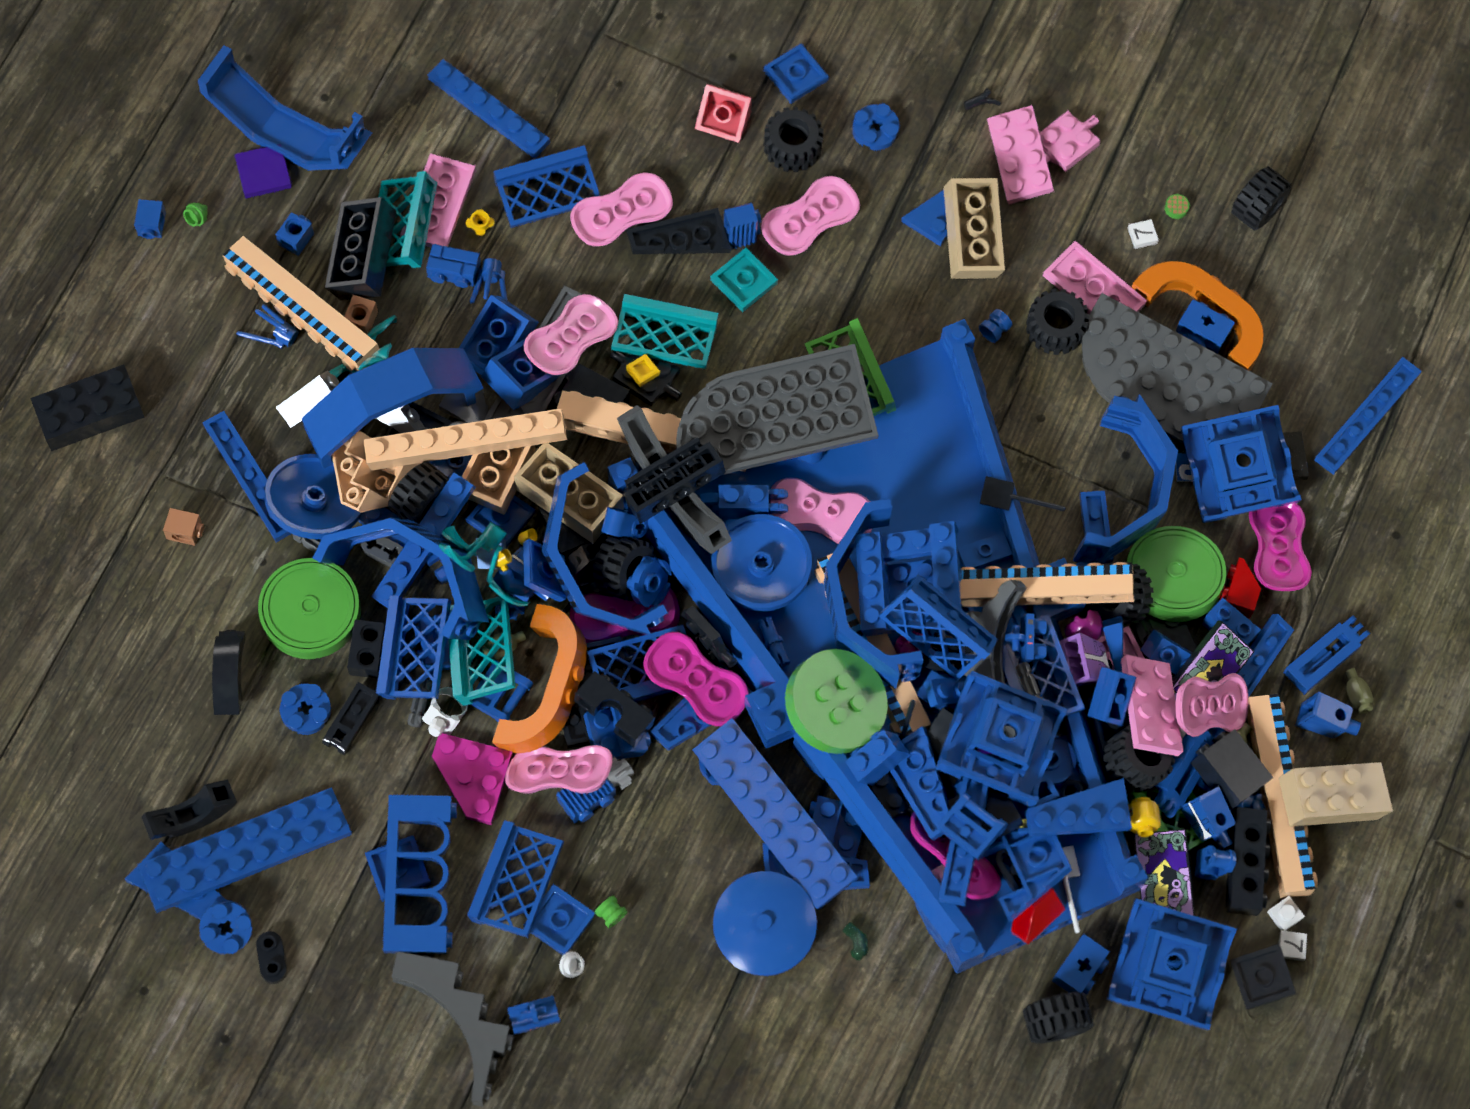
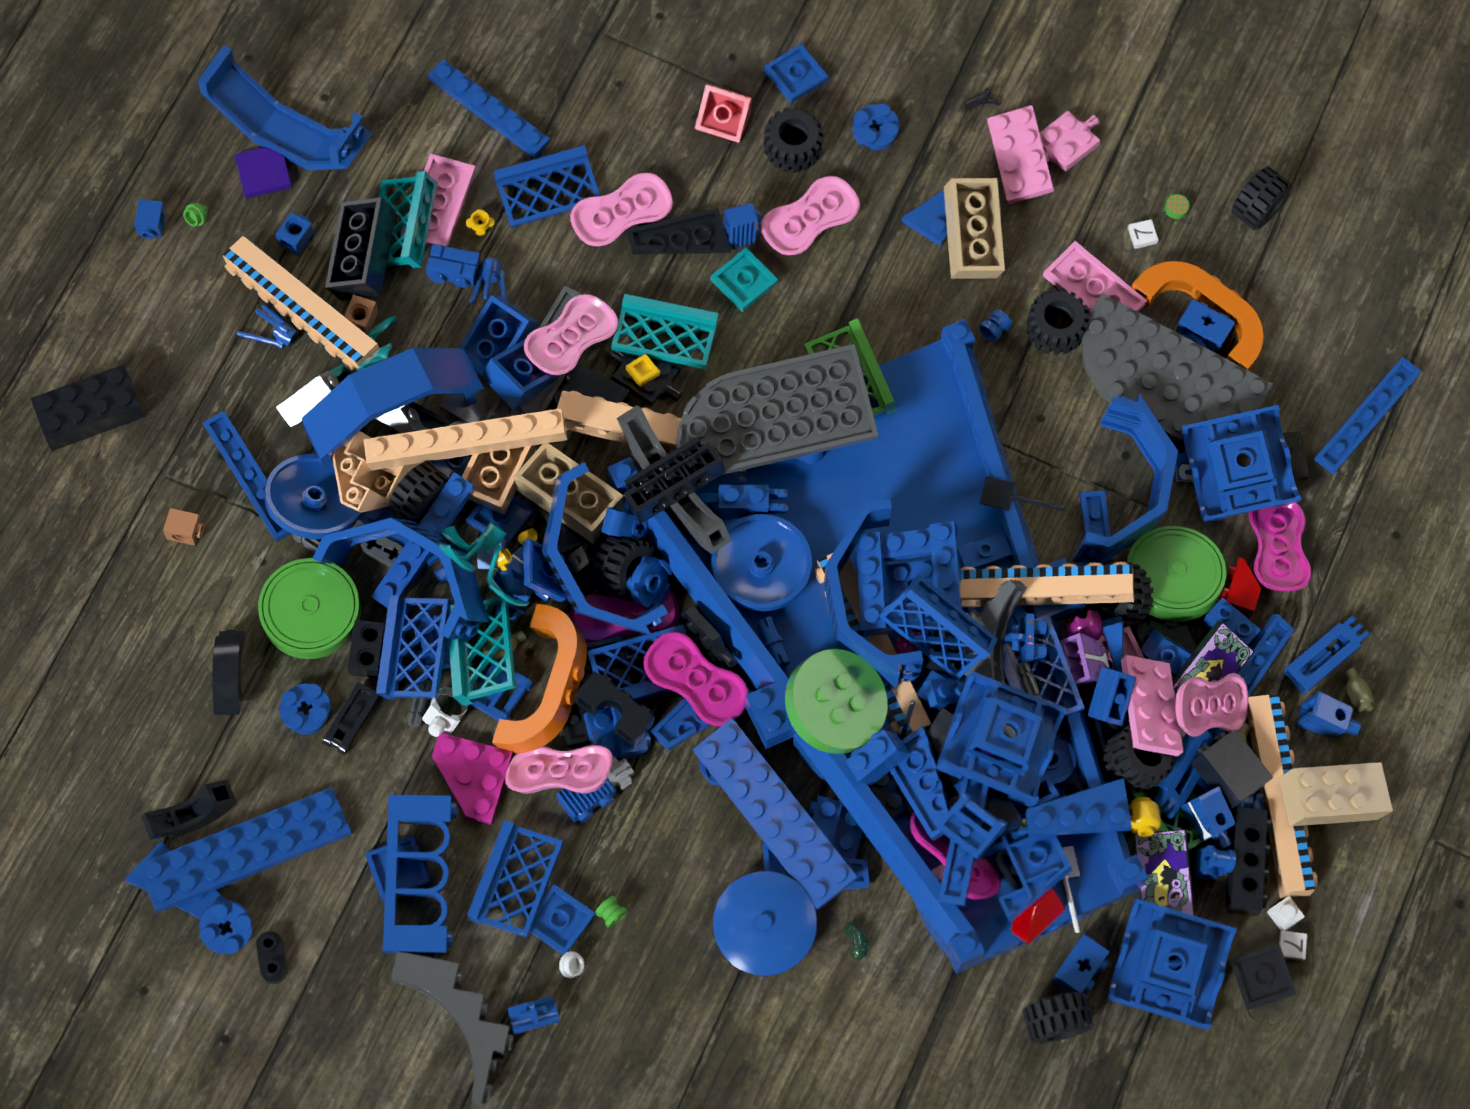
(819, 510): bright pink plate -> none

